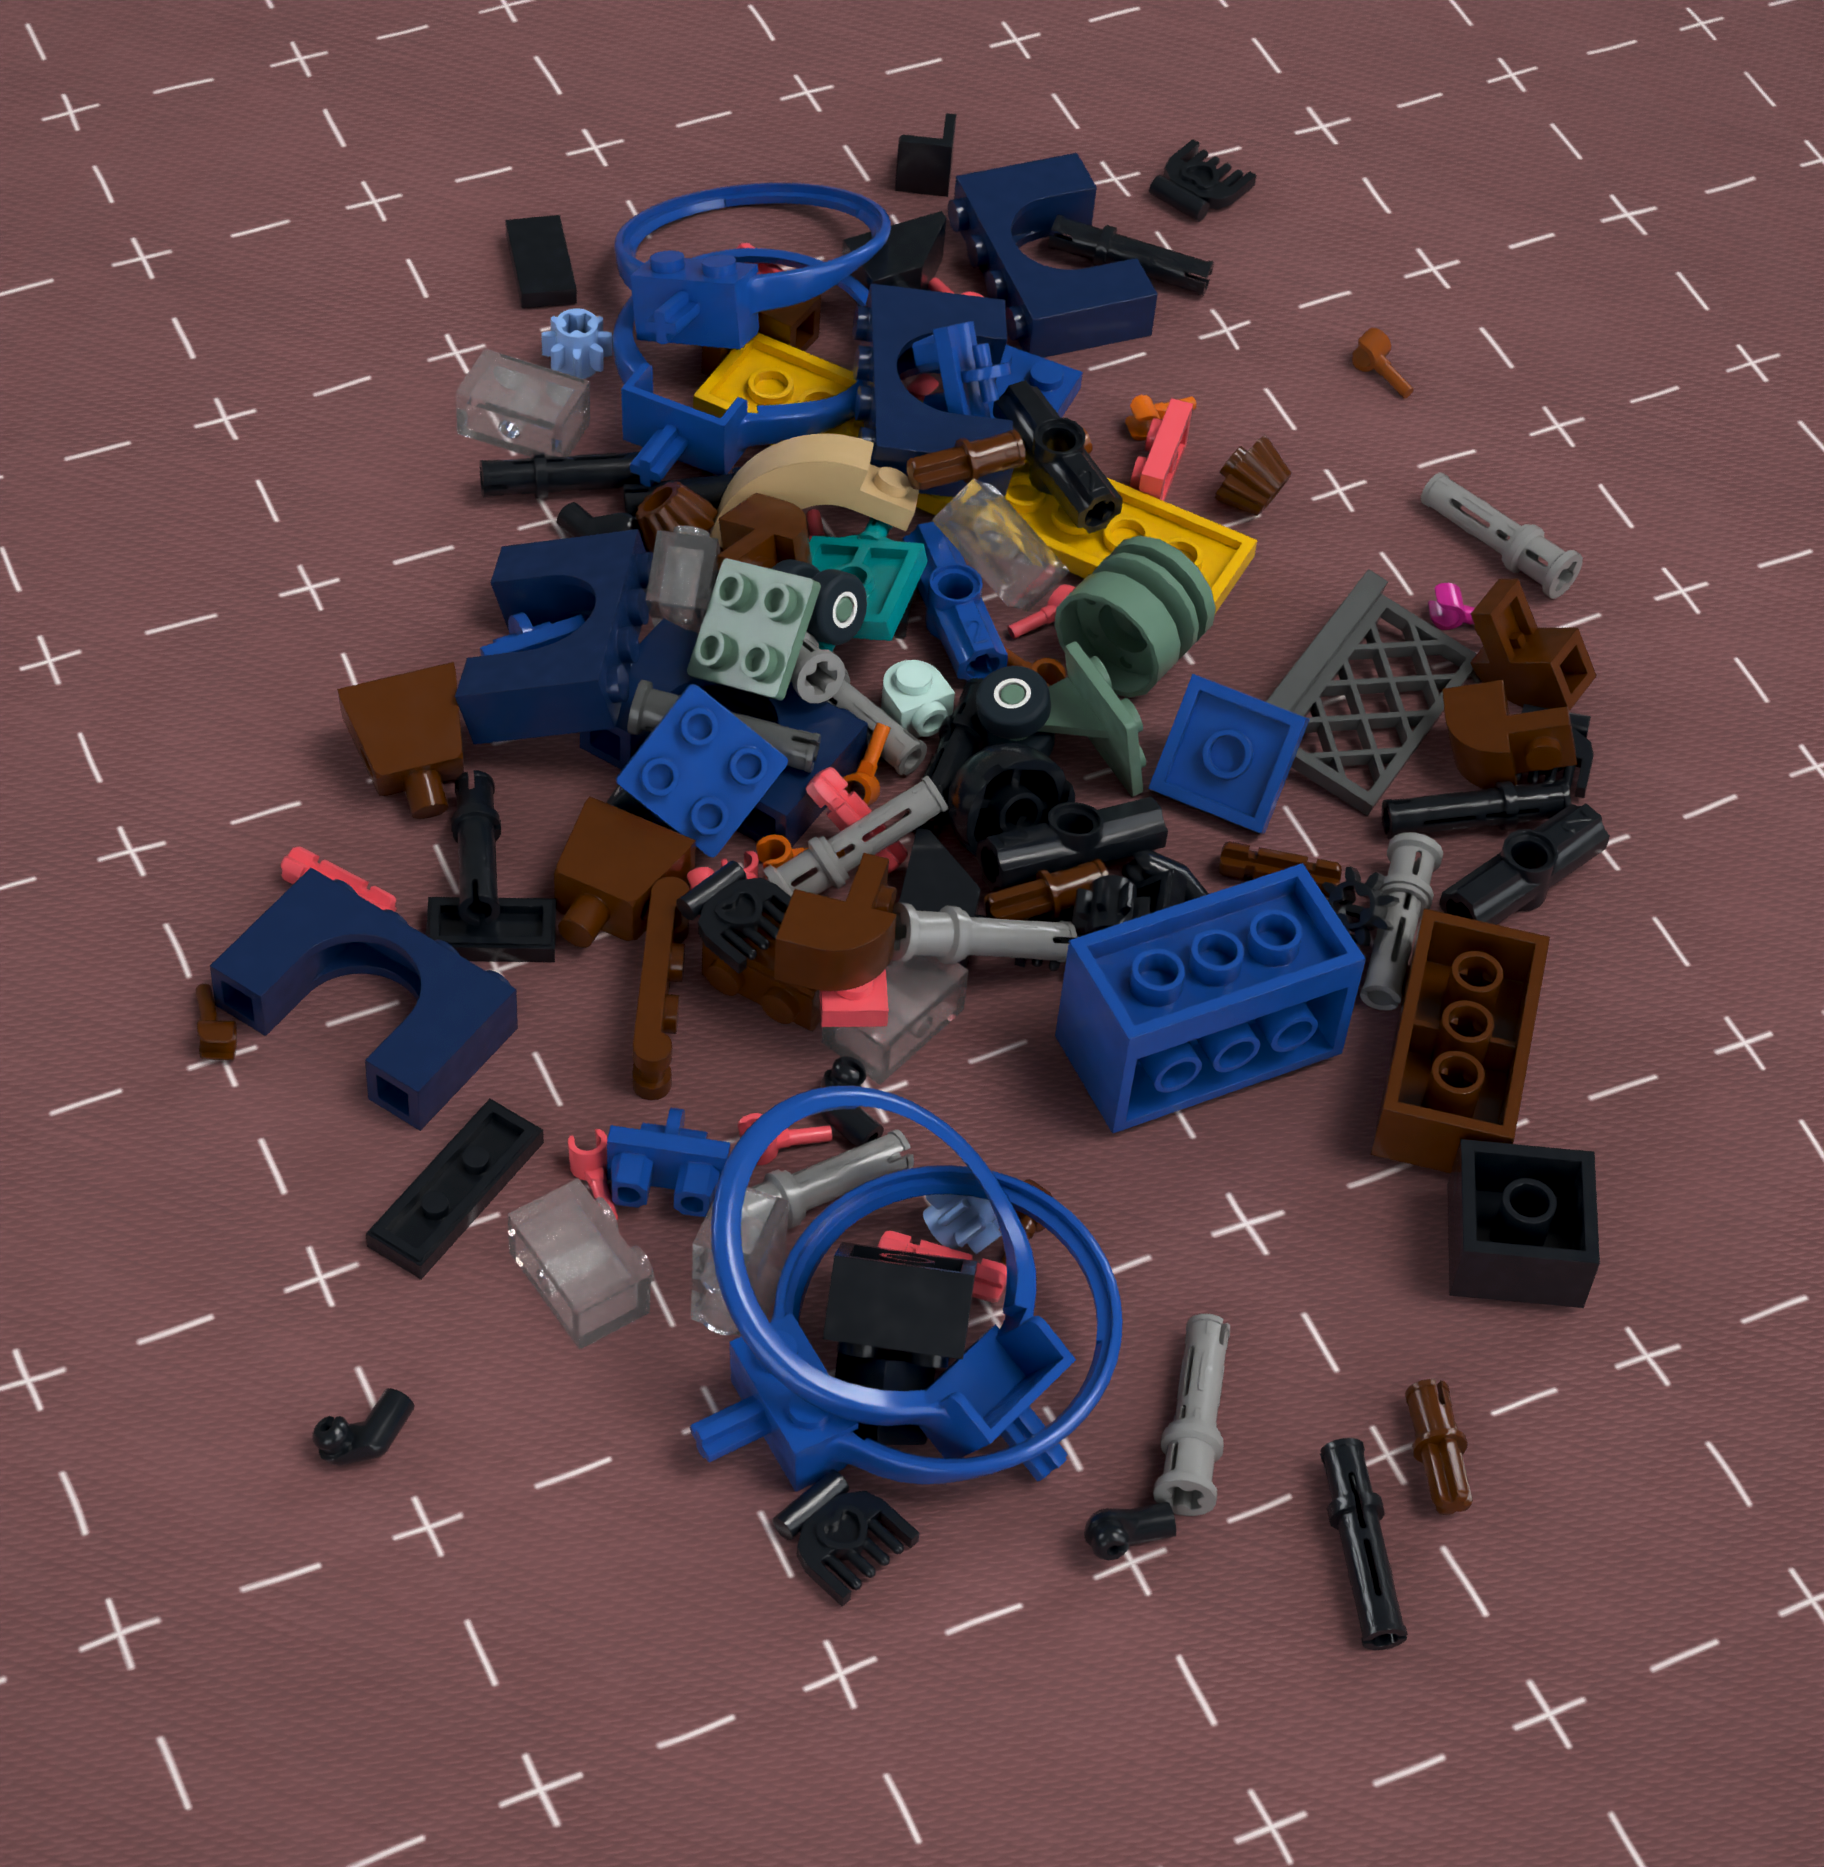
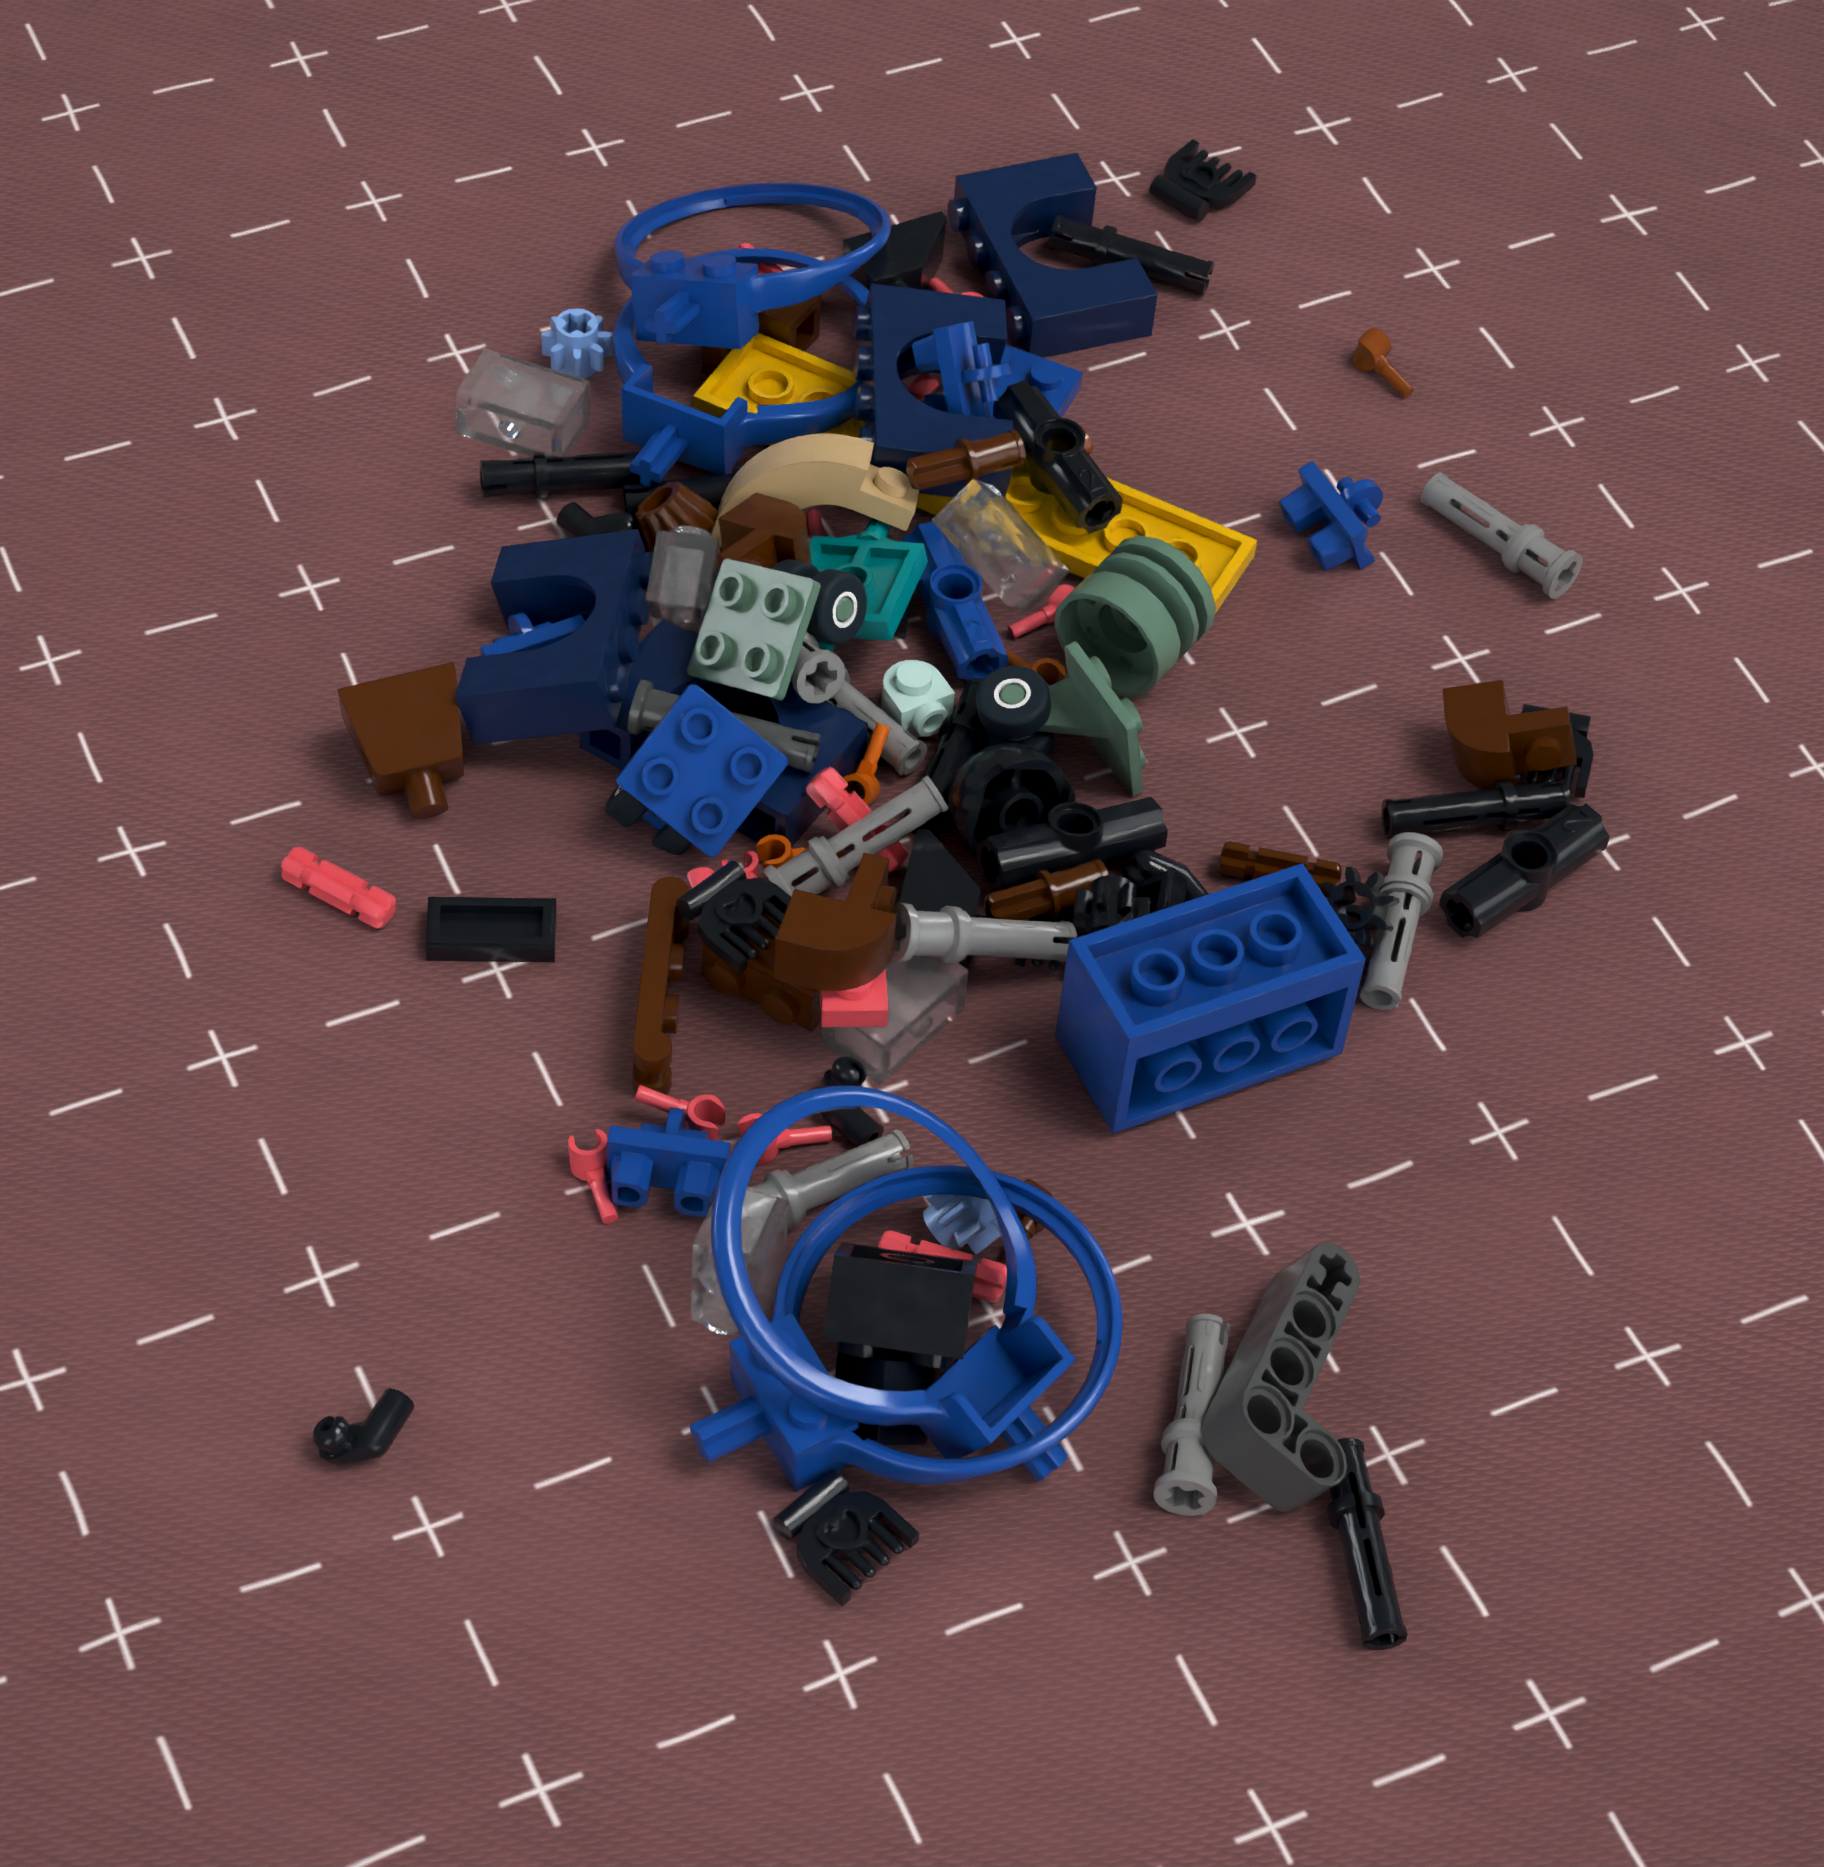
(216, 1036): reddish brown hand -> none
(329, 932): dark blue arch -> none
(454, 1188): black tile -> none
(476, 830): black pin -> none
(541, 261): black tile -> none
(580, 1262): clear brick -> none
(610, 872): reddish brown torso -> none
(697, 1111): none -> coral hand
(926, 162): black panel -> none
(1115, 1529): black arm -> none
(1143, 413): orange hand -> none
(1166, 446): coral plate -> none
(1228, 753): blue plate -> none
(1253, 477): reddish brown piece -> none
(1258, 1412): none -> dark grey beam
(1330, 656): dark grey fence -> none
(1341, 514): none -> blue hips
(1439, 1445): reddish brown axle -> none
(1449, 608): dark pink hand -> none
(1460, 1040): reddish brown brick -> none
(1522, 1223): black brick -> none
(1535, 663): reddish brown brick -> none

